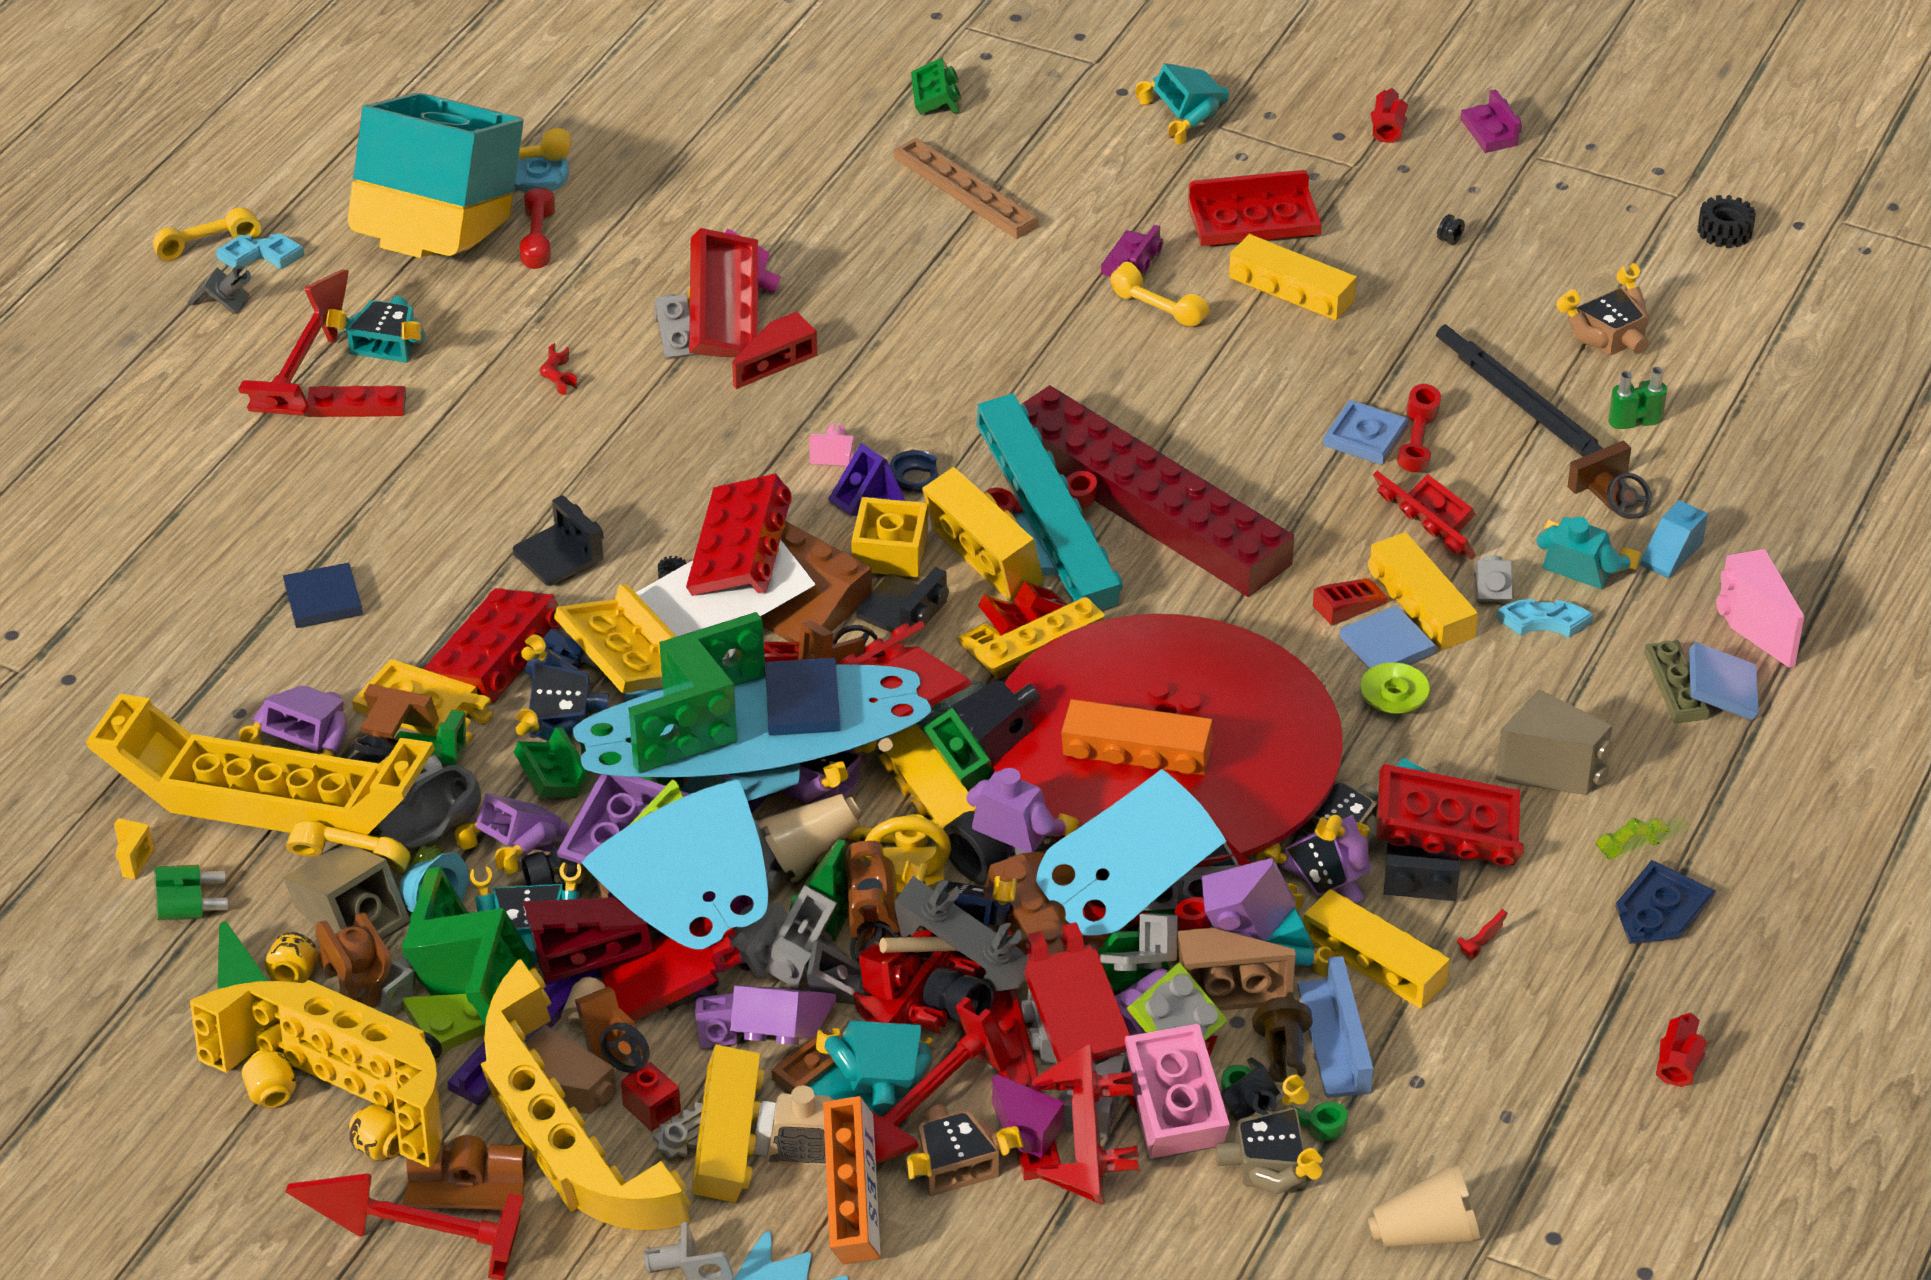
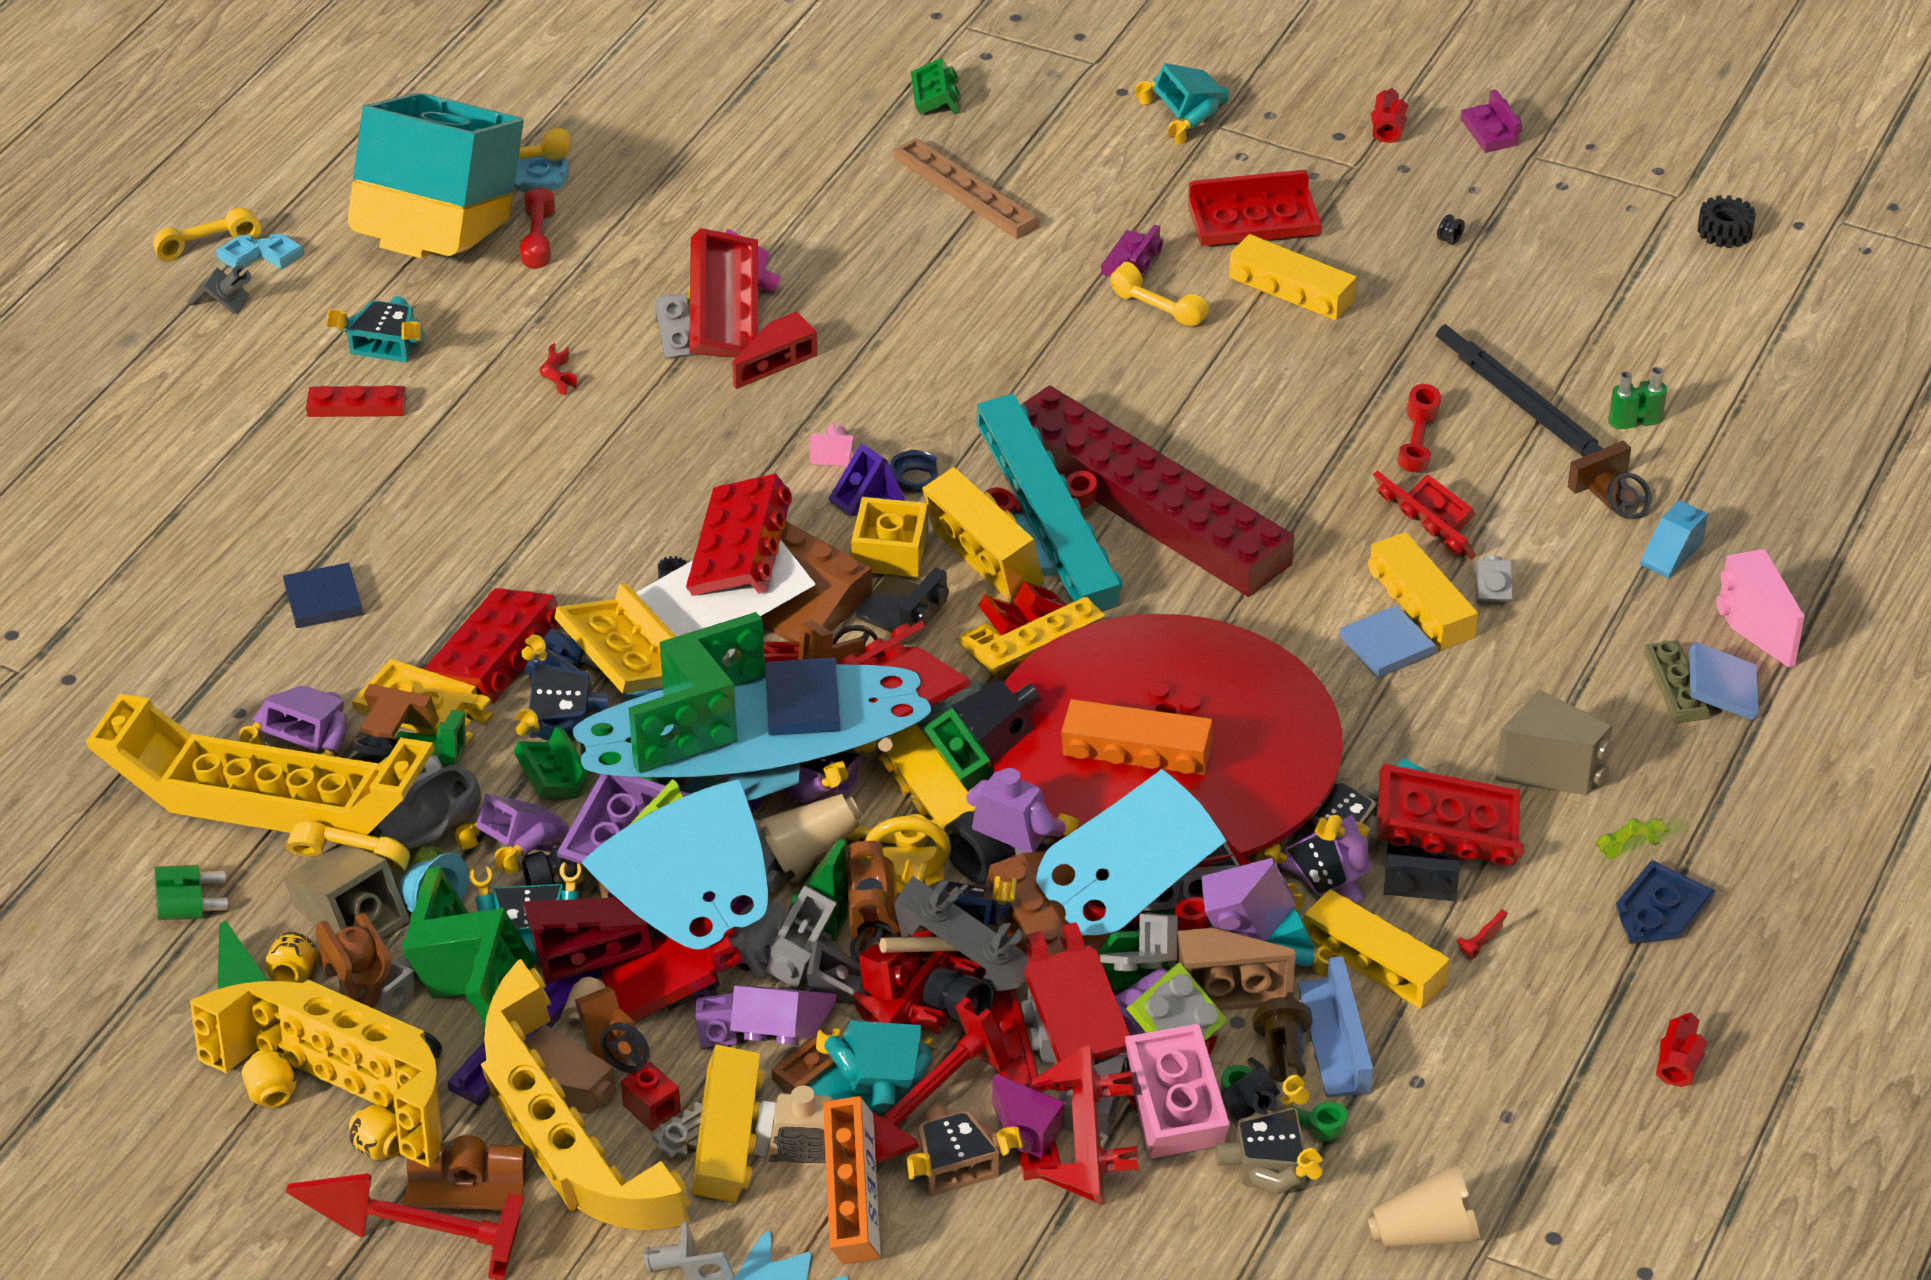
(134, 846): yellow bracket -> none
(280, 394): red piece -> none
(445, 1017): lime wing -> none
(563, 548): black bracket -> none
(1334, 607): red slope -> none
(1365, 432): medium blue tile -> none
(1394, 687): lime dish -> none
(1558, 617): medium azure tile -> none
(1583, 552): teal torso -> none
(1611, 320): torso -> none

